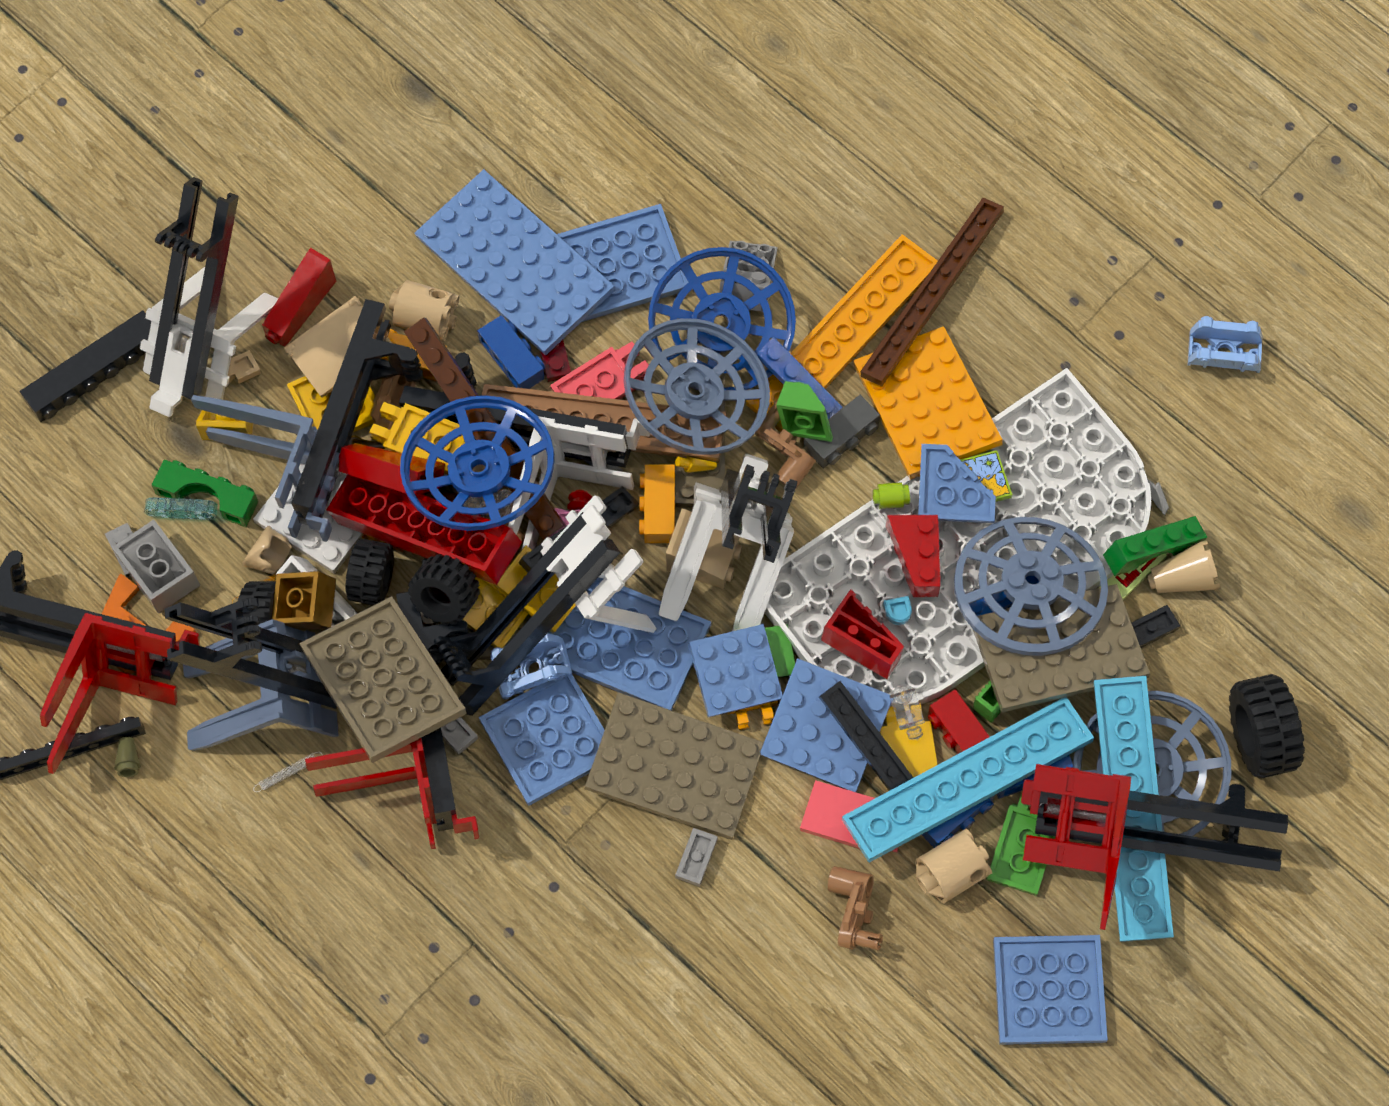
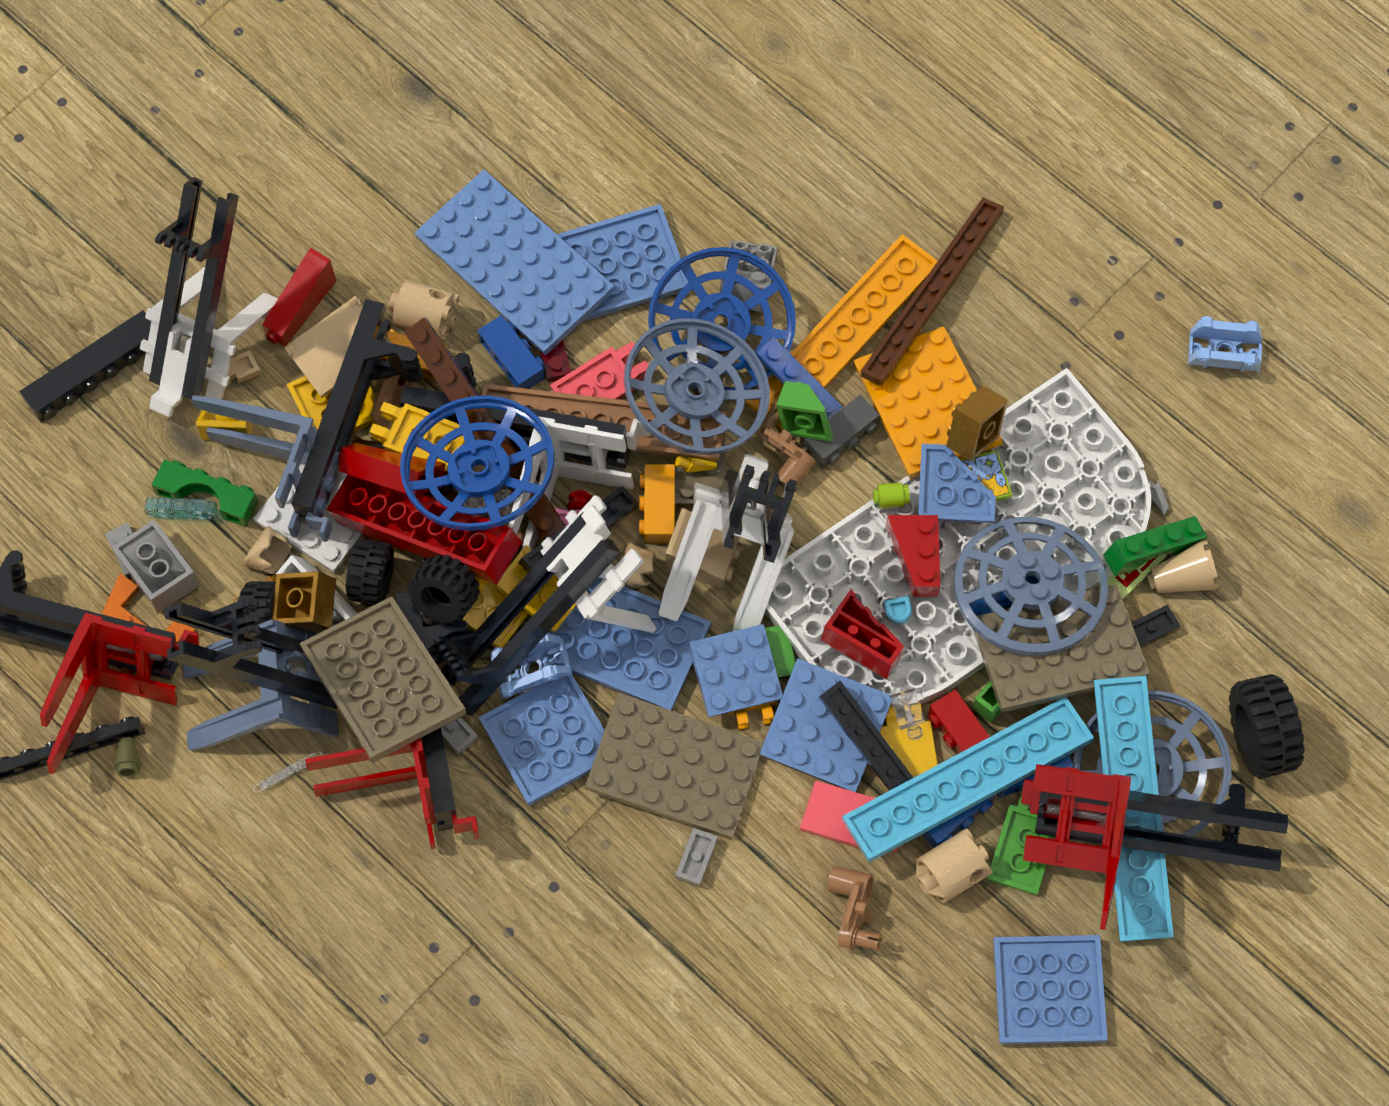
(637, 579): none -> tan hair
(976, 422): none -> pearl gold brick

